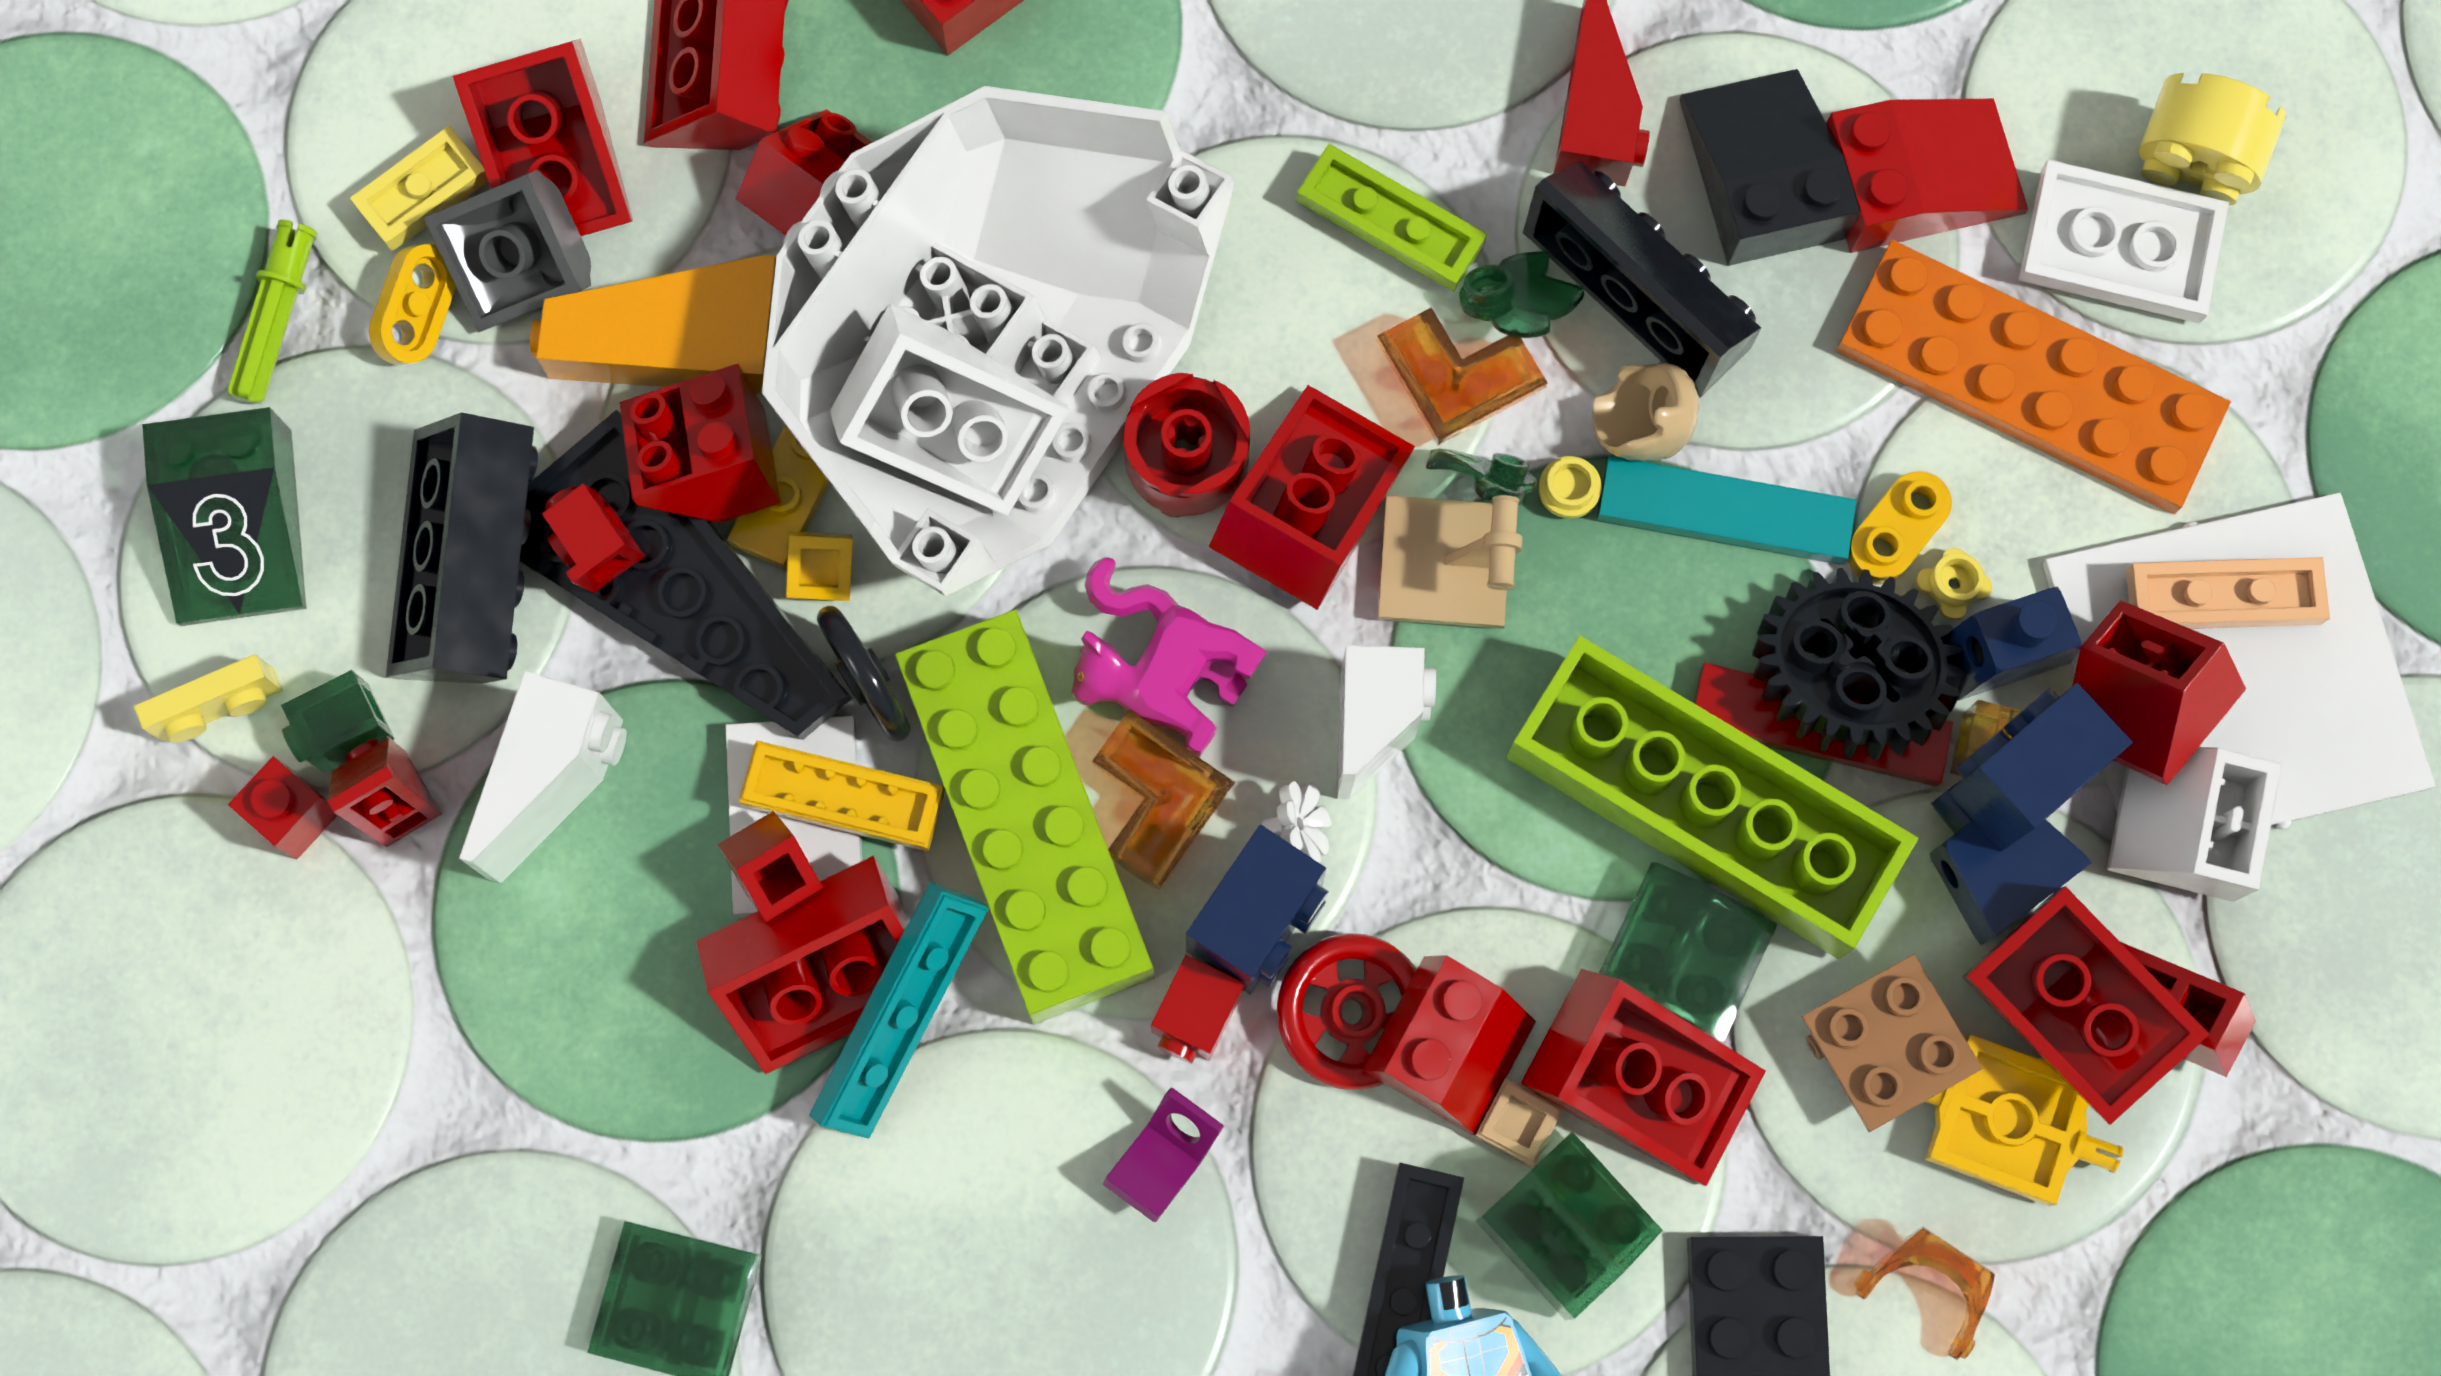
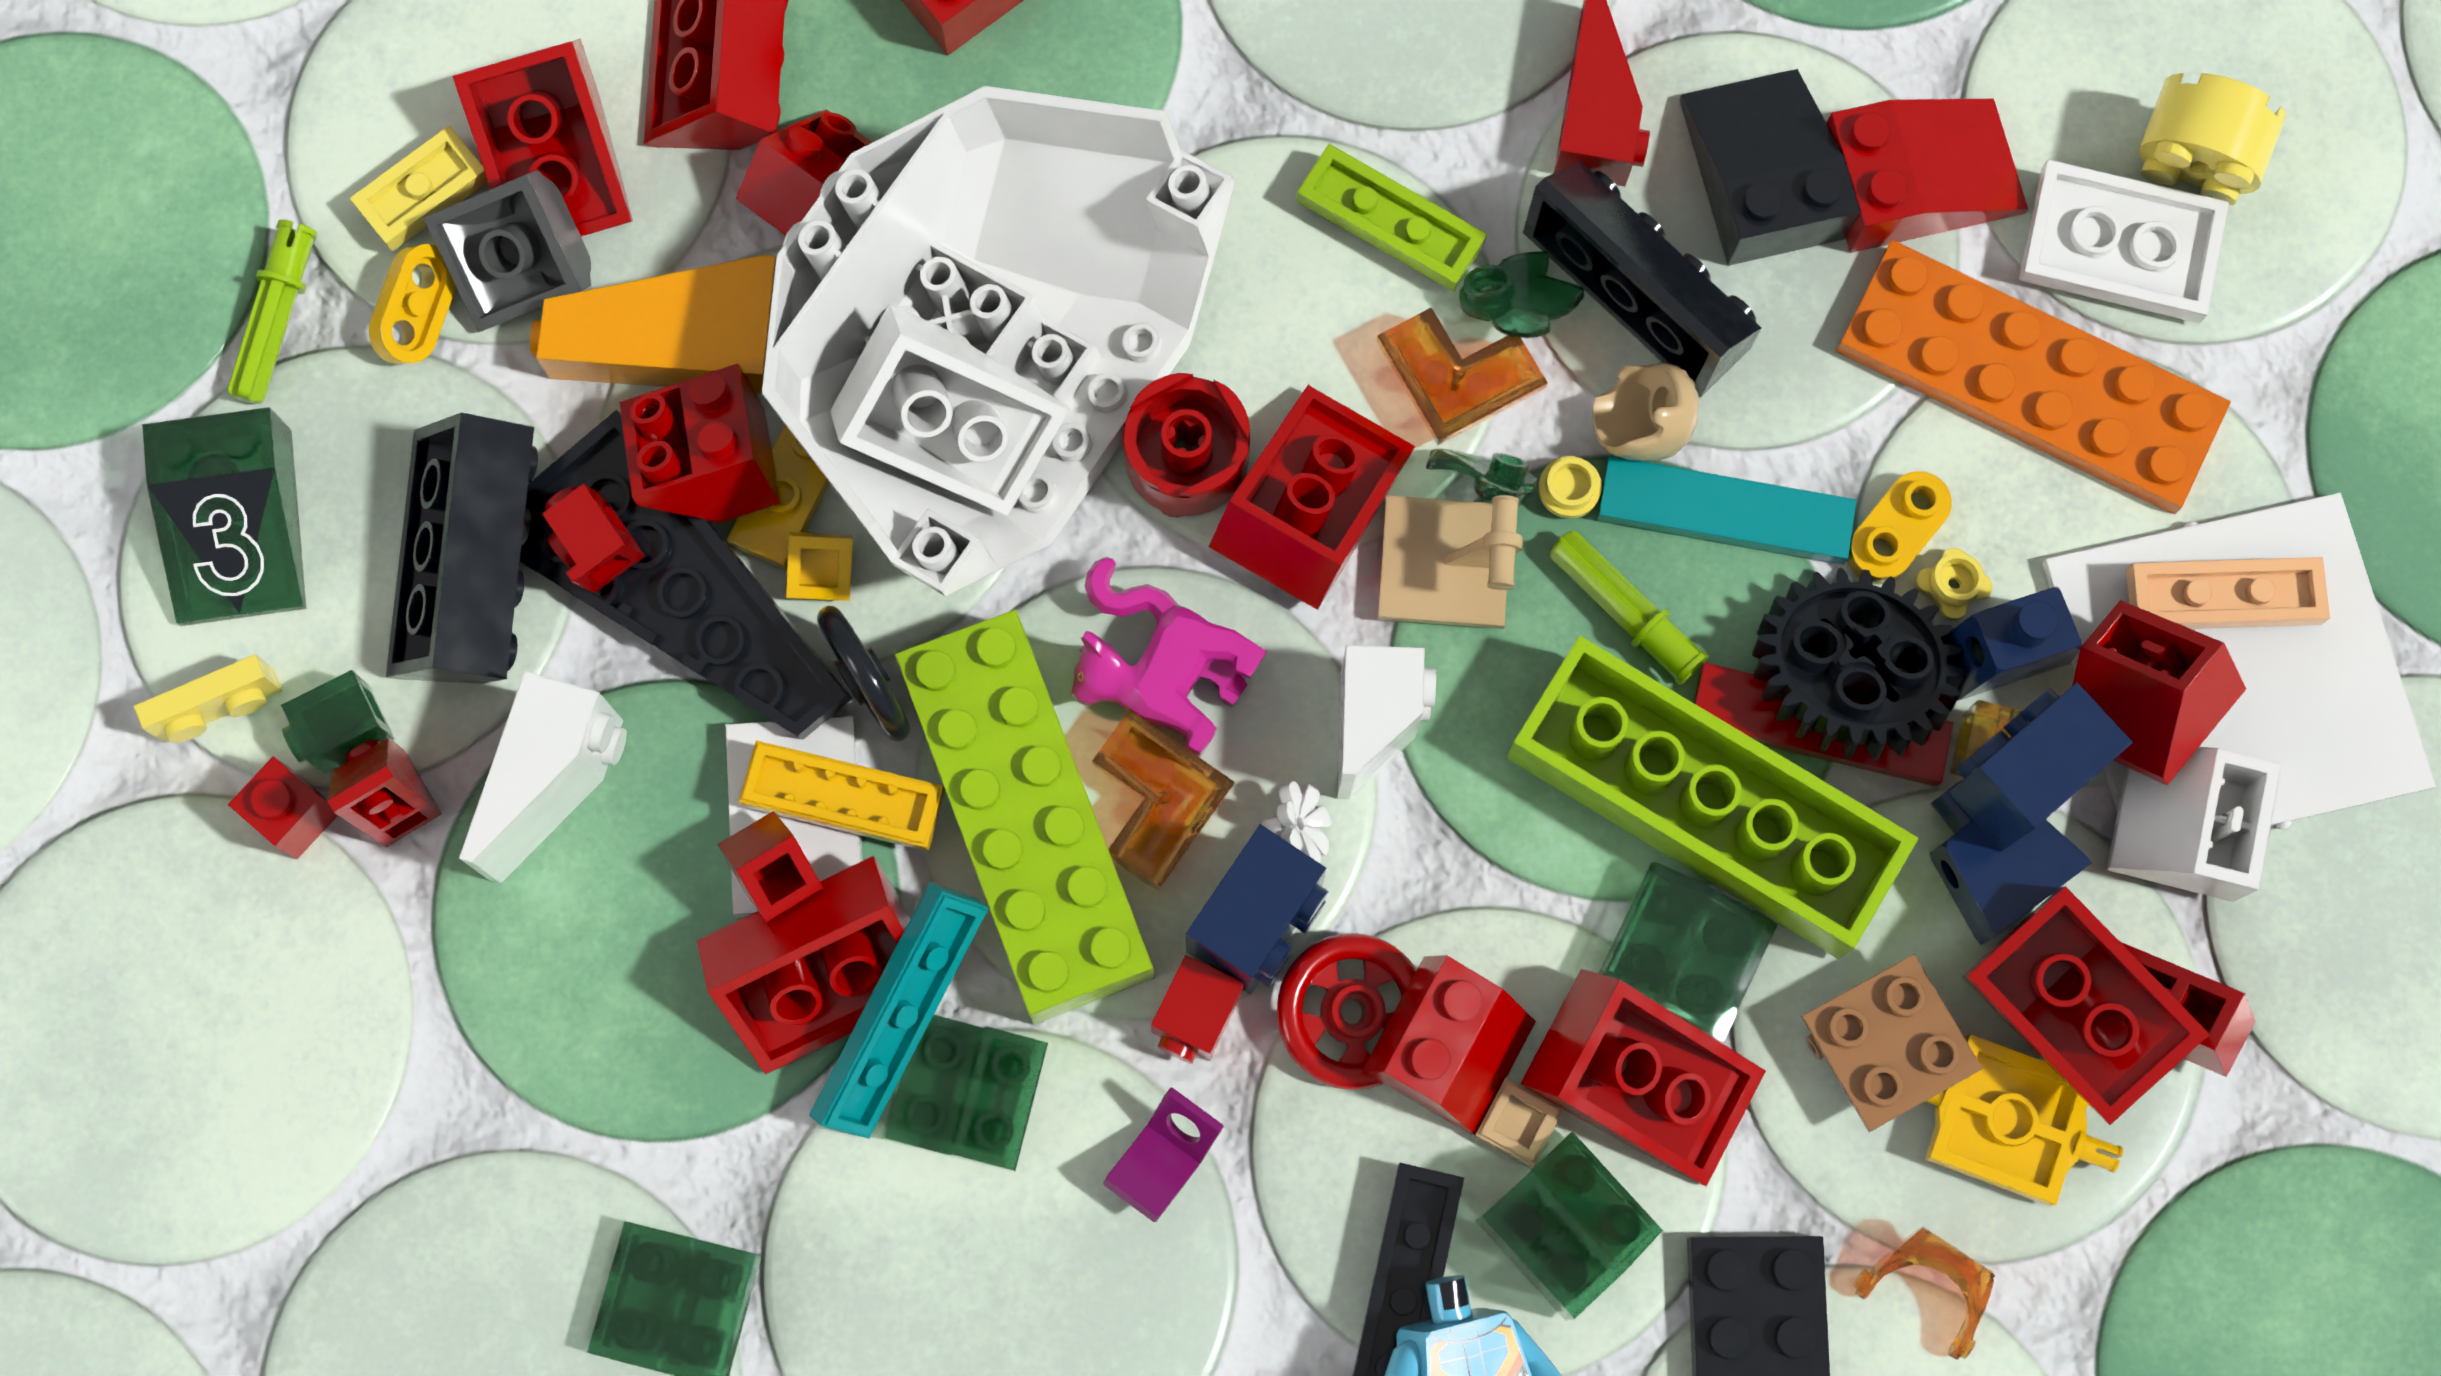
(967, 1093): none -> clear green slope
(1628, 606): none -> lime axle

